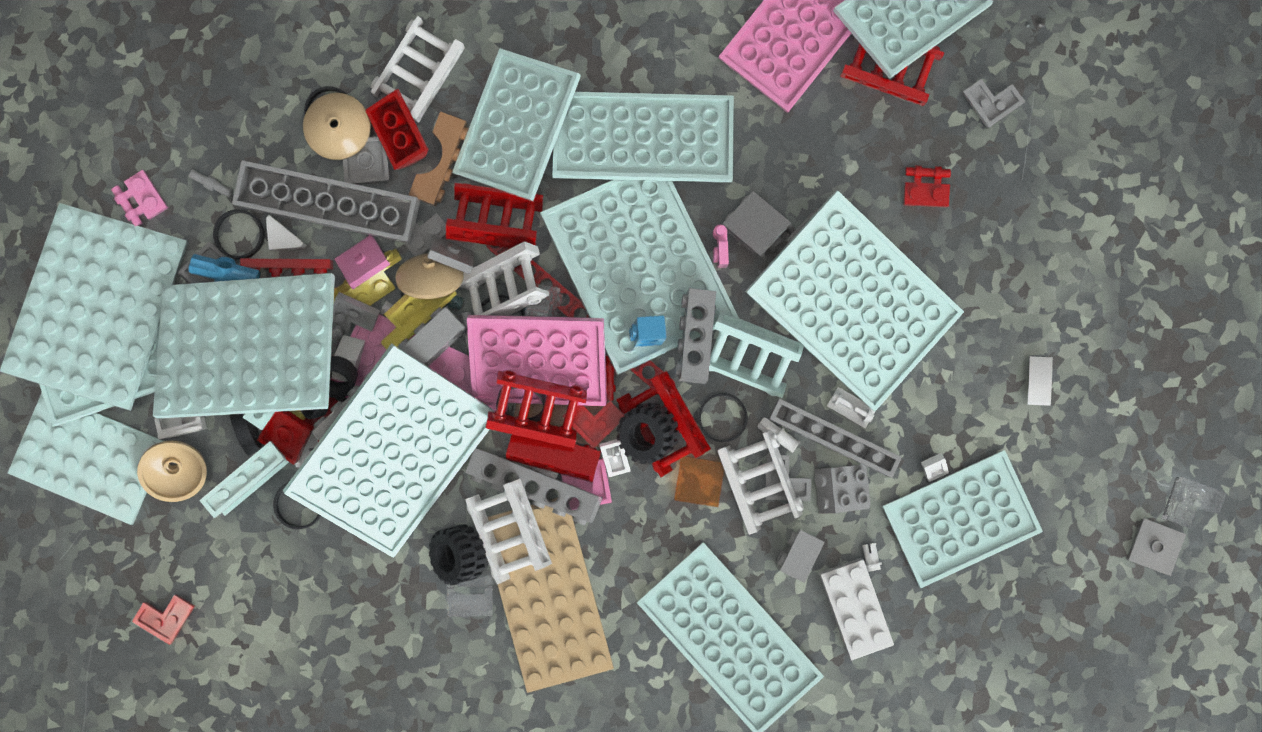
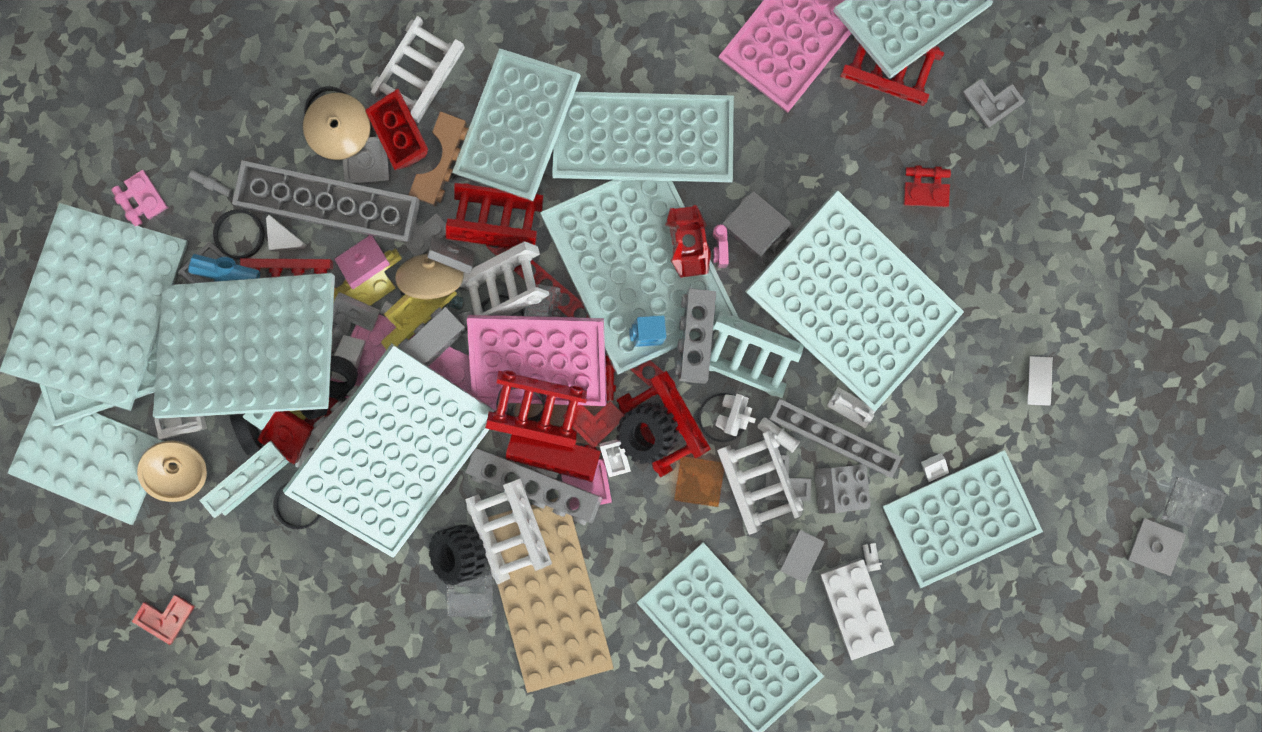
(694, 259): none -> red piece
(738, 416): none -> white hips

